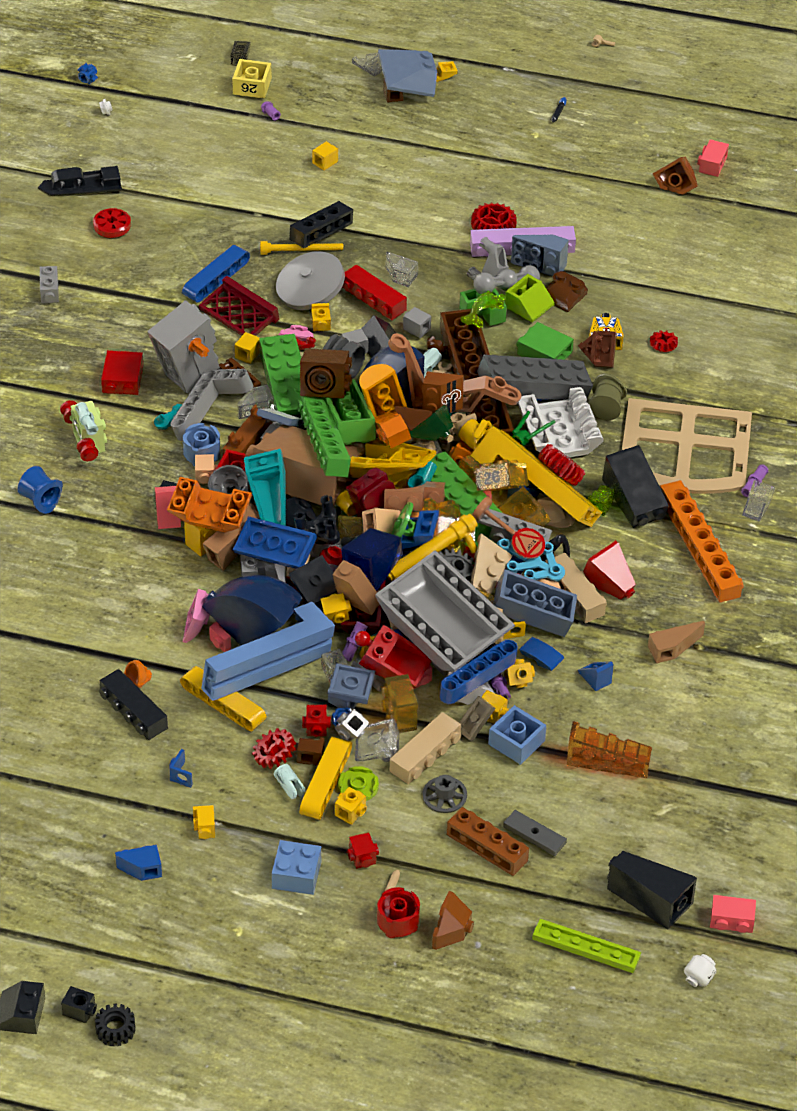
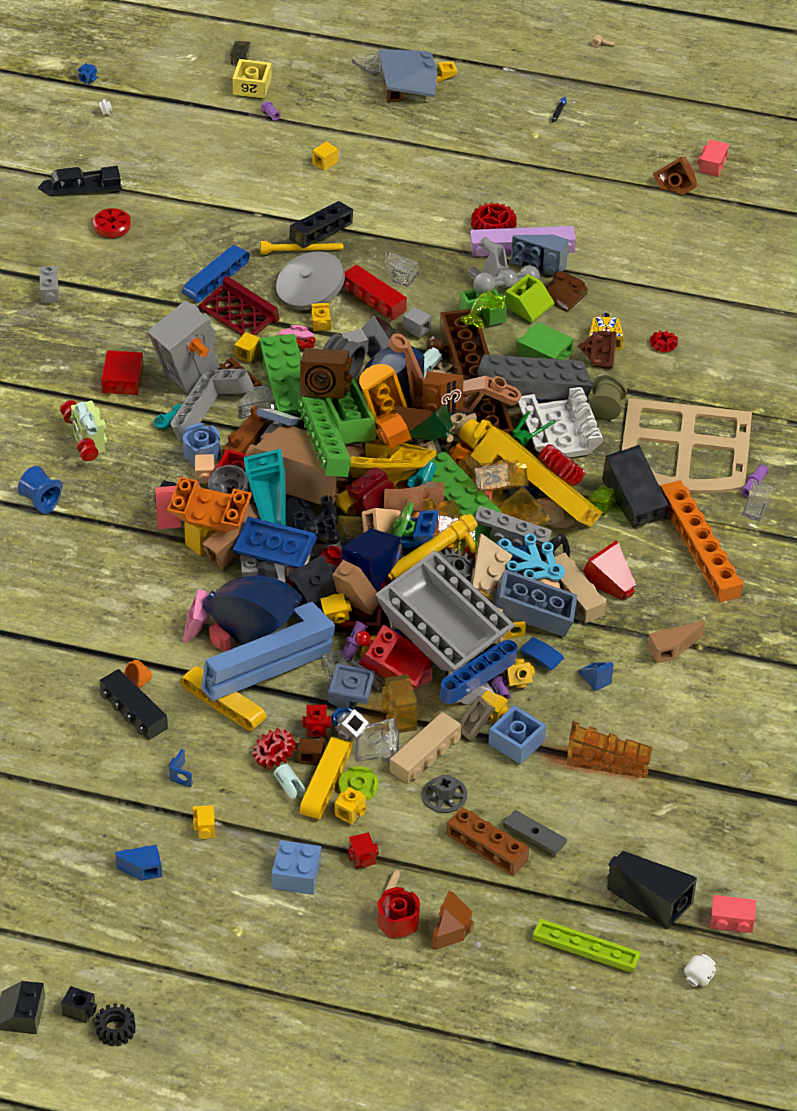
(525, 542): nougat piece -> none

